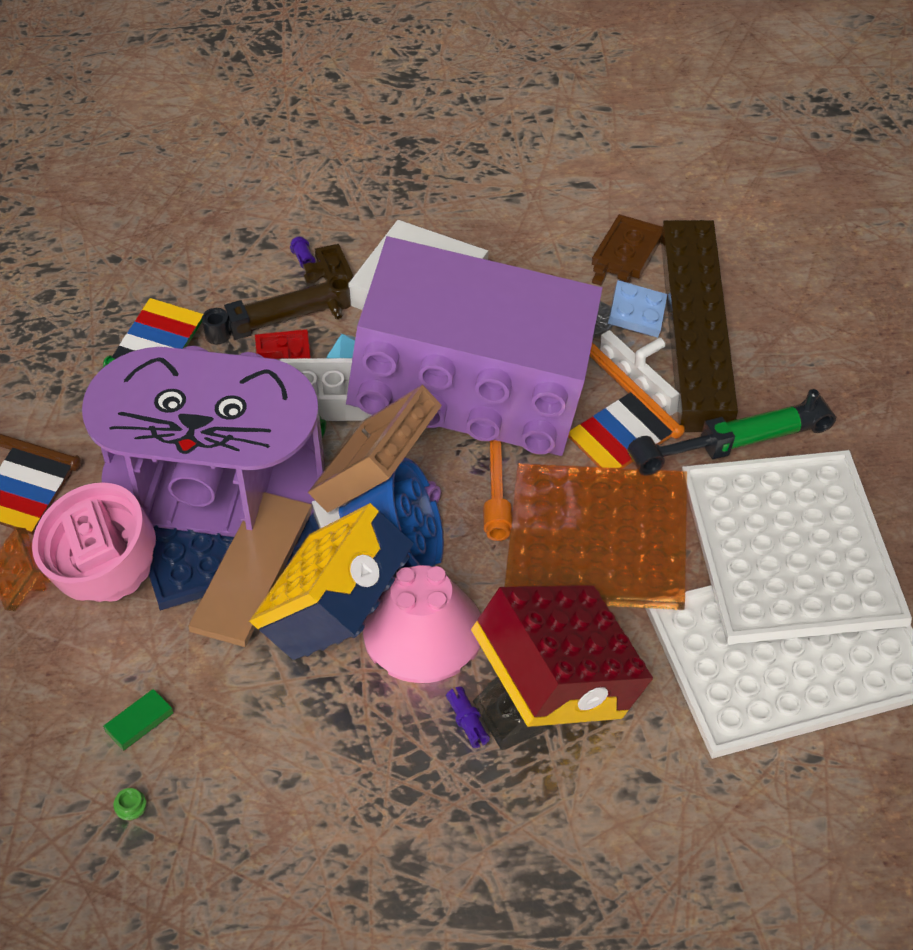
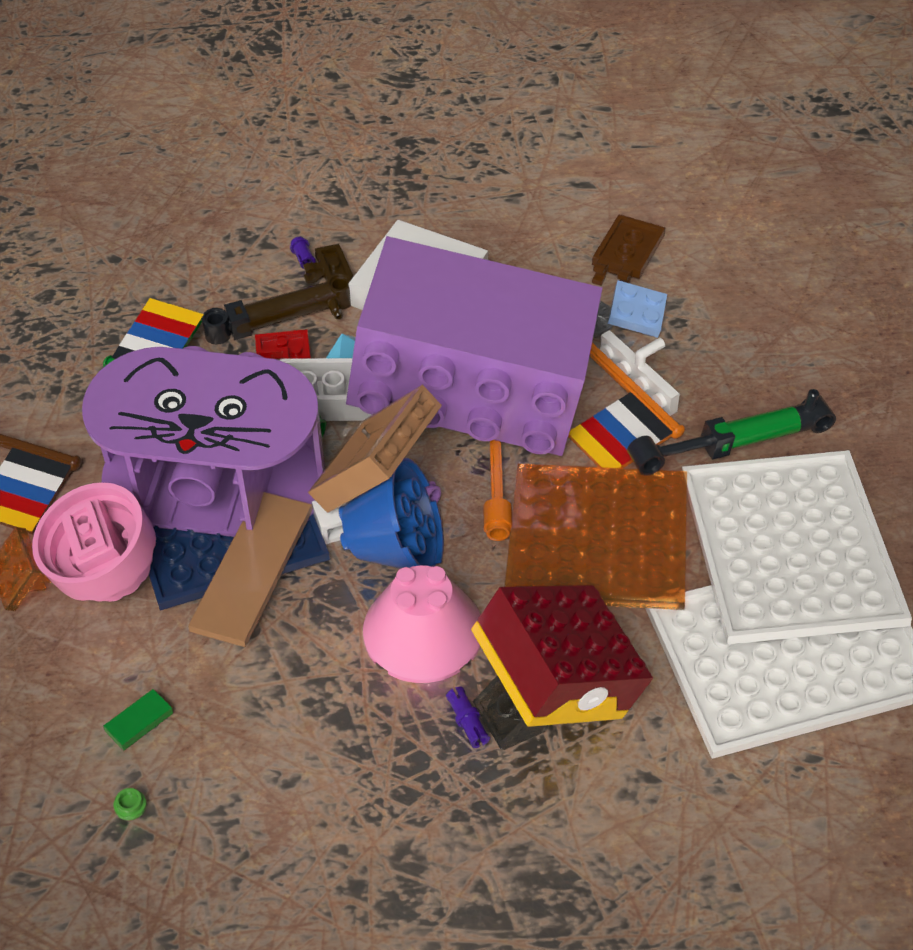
(333, 583): piece -> none
(697, 323): dark brown brick -> none

